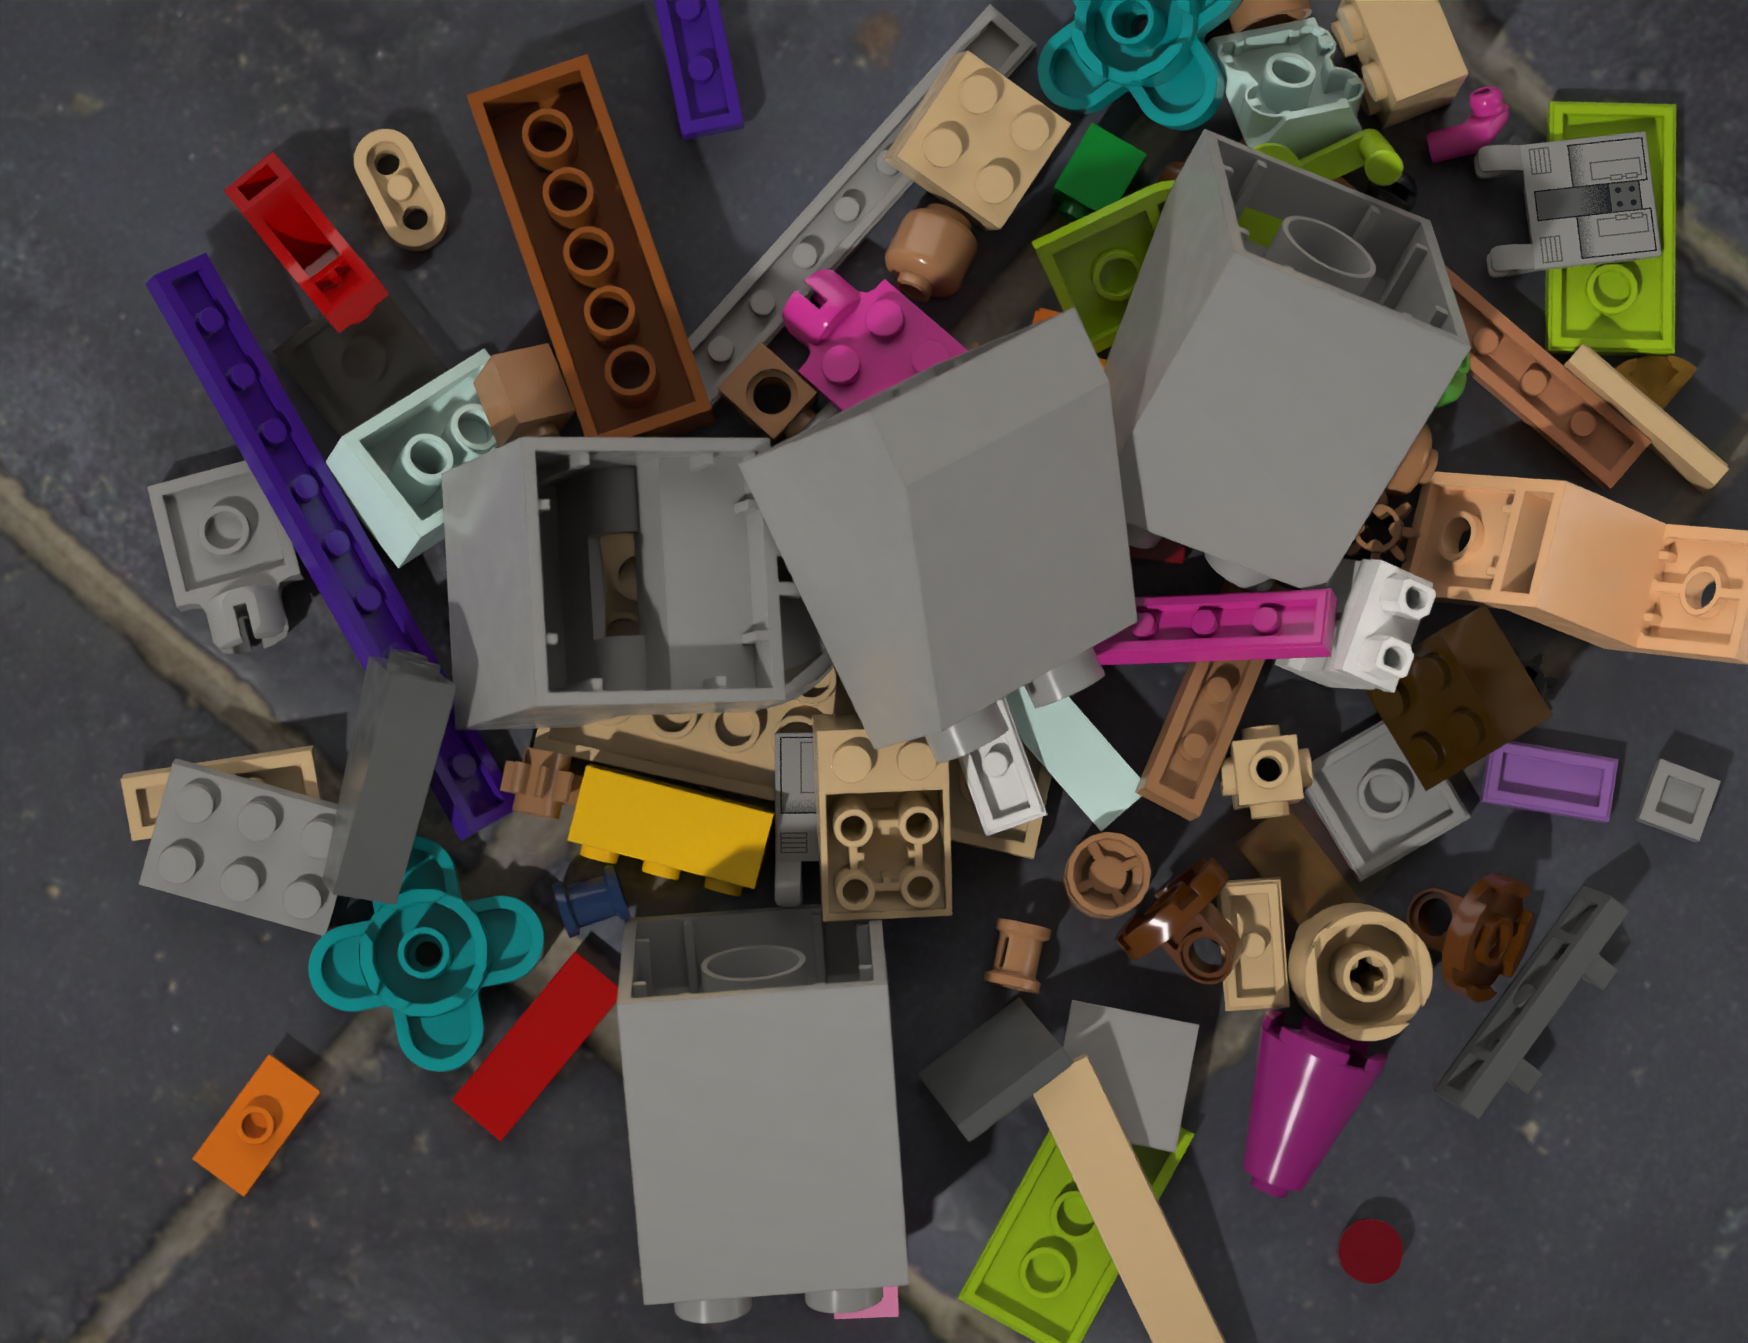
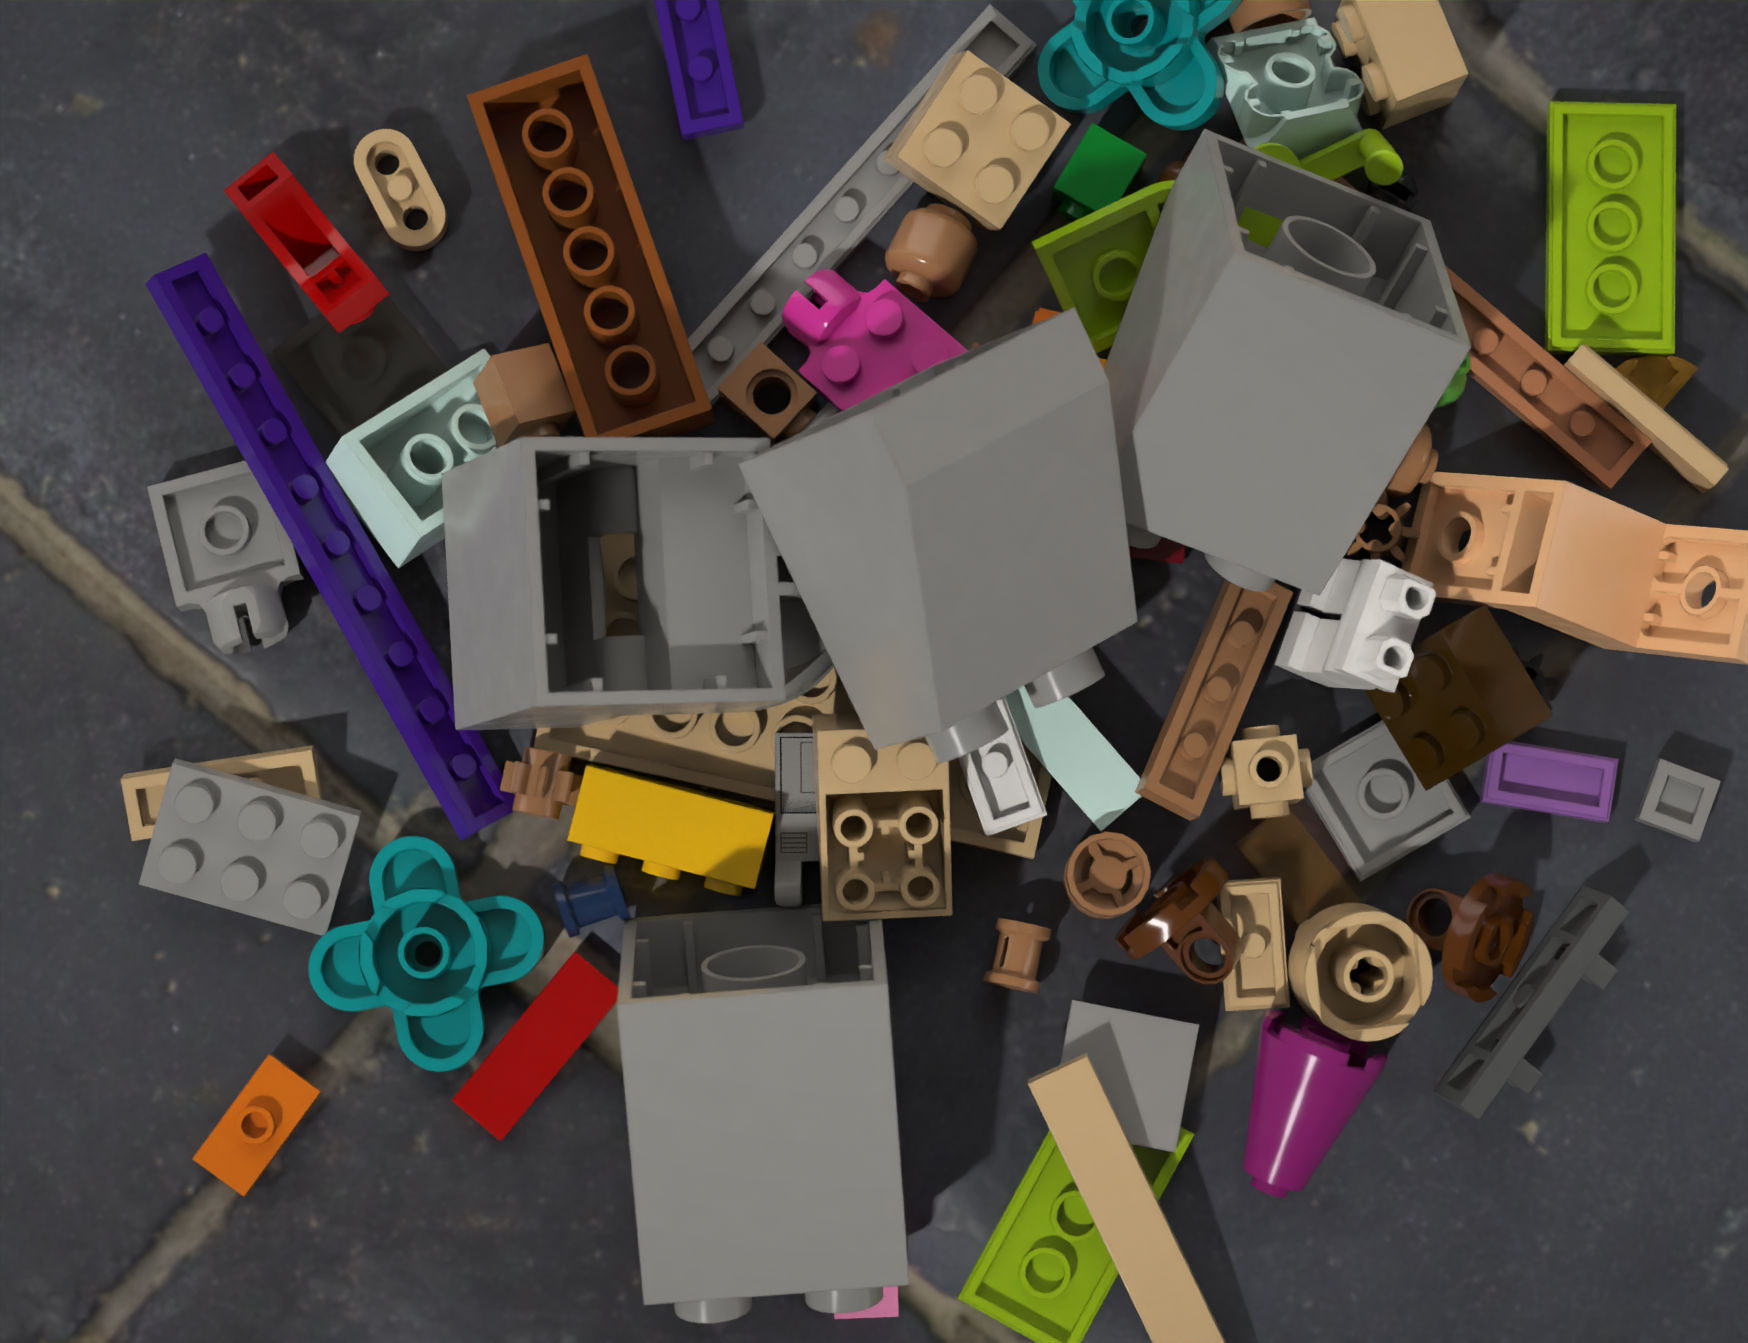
(387, 775): dark grey slope -> none
(995, 1069): dark grey tile -> none
(1225, 628): dark pink tile -> none
(1369, 1250): dark red tile -> none
(1478, 130): dark pink arm -> none
(1582, 202): light grey flag -> none

